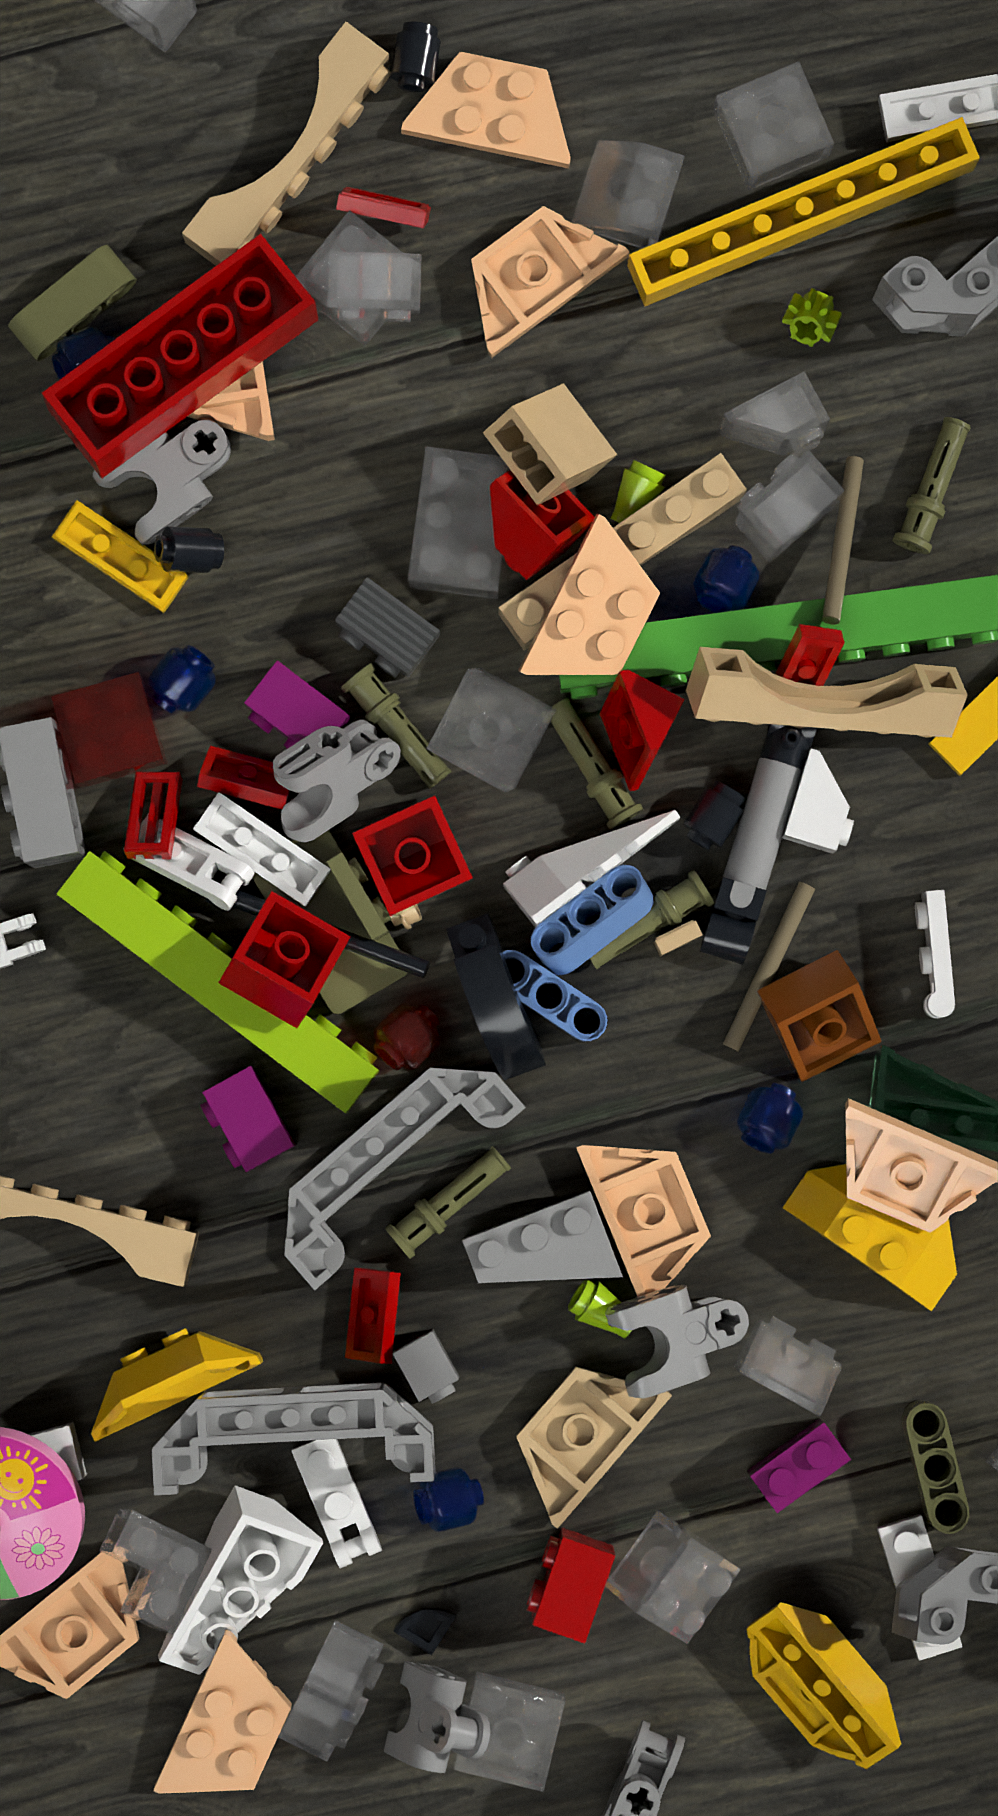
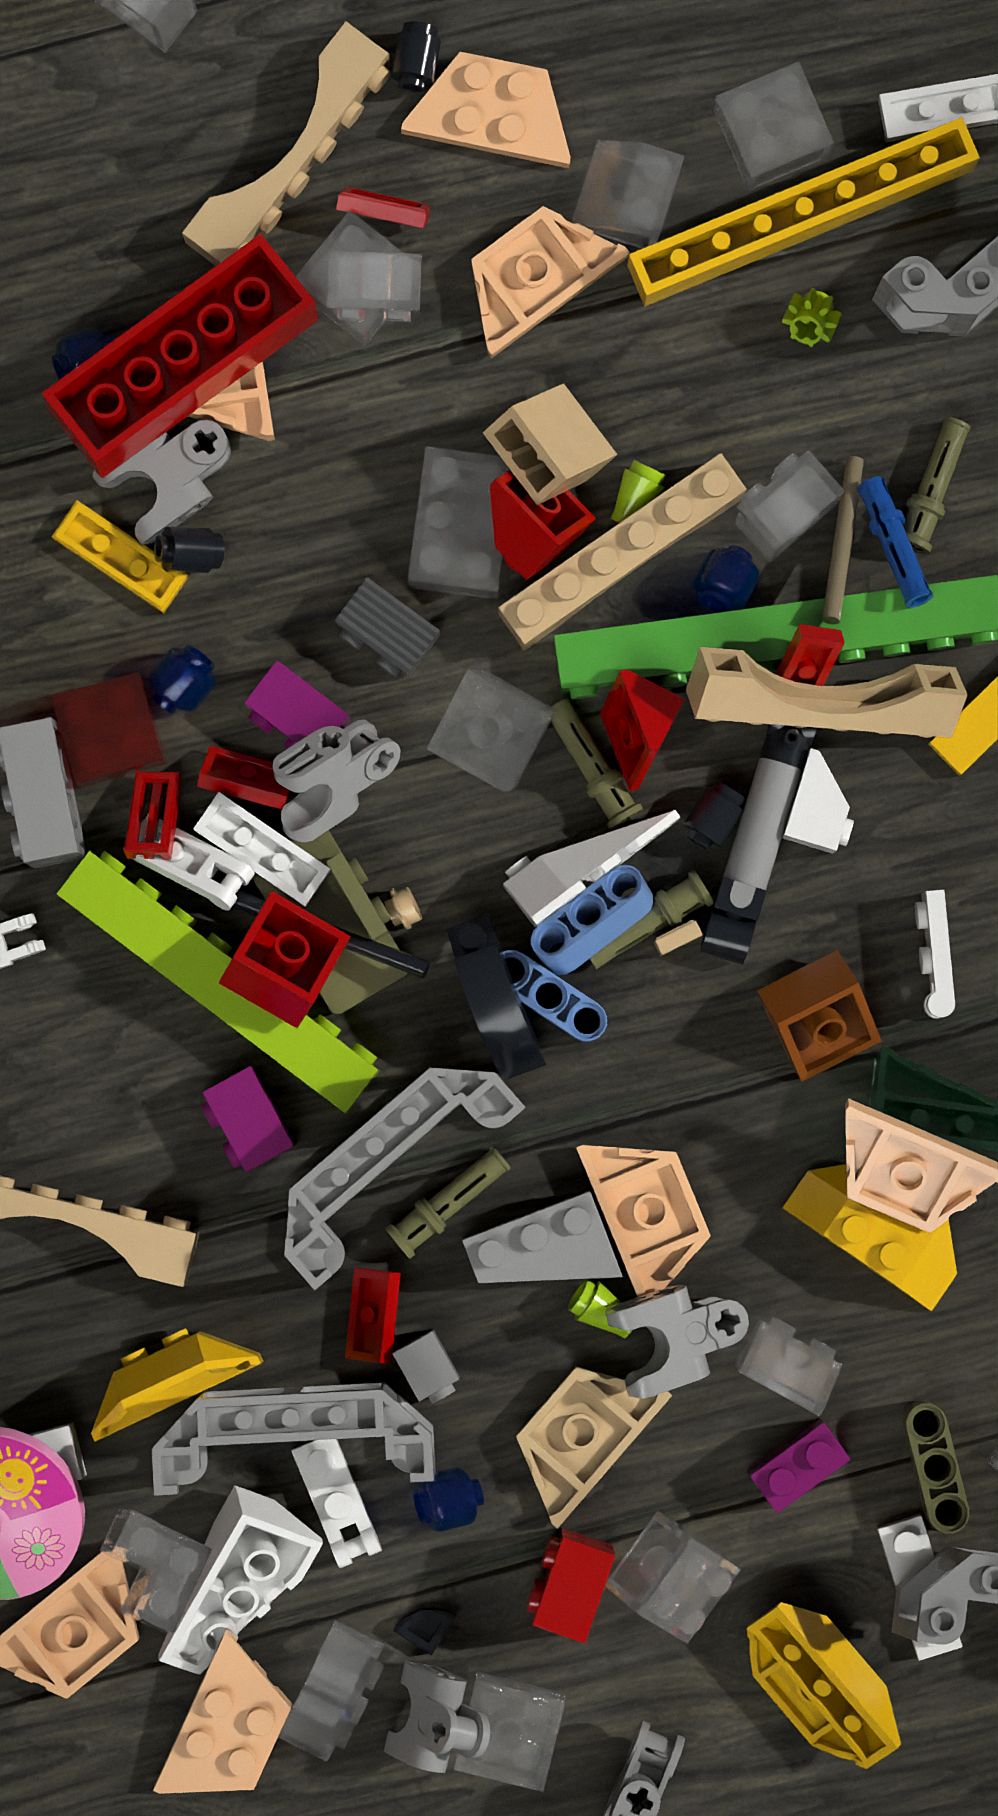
(72, 302): olive beam -> none
(384, 709): olive pin -> none
(407, 1036): clear red head -> none
(412, 855): red slope -> none
(594, 611): light nougat wing -> none
(769, 965): dark tan bar -> none
(770, 1118): clear blue head -> none
(779, 419): clear slope -> none
(888, 526): none -> blue pin

